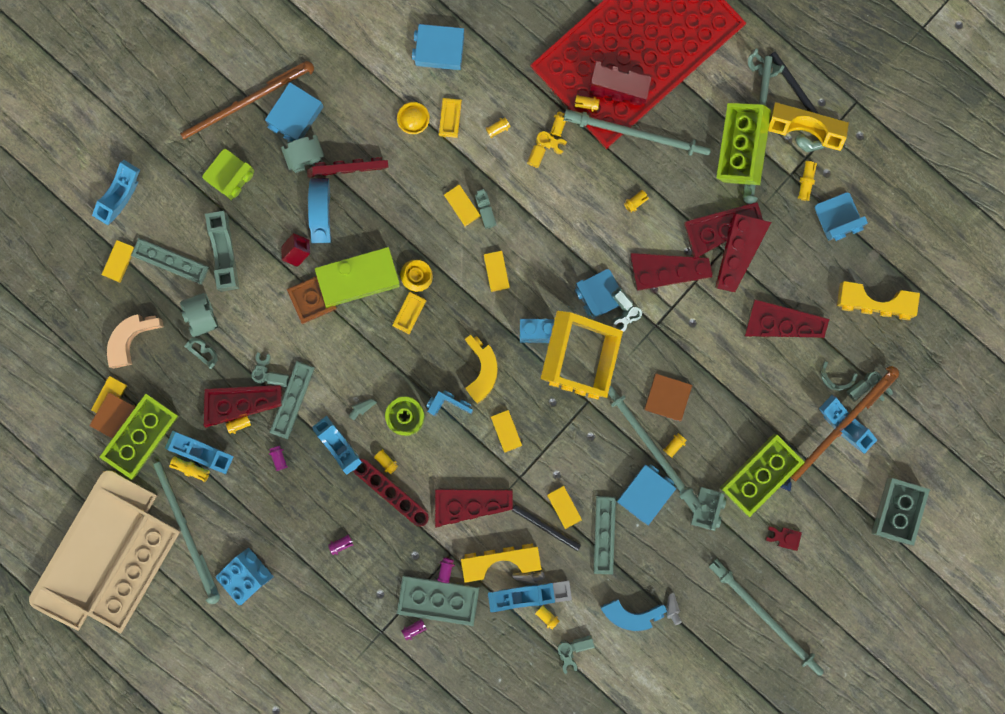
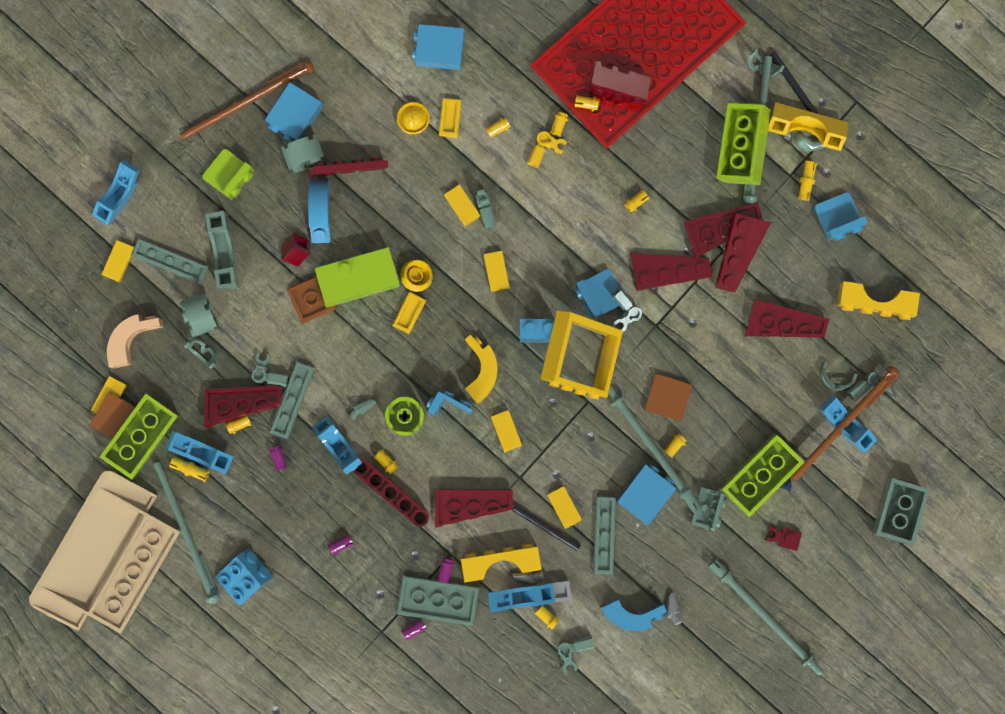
(584, 119): sand green bar -> none

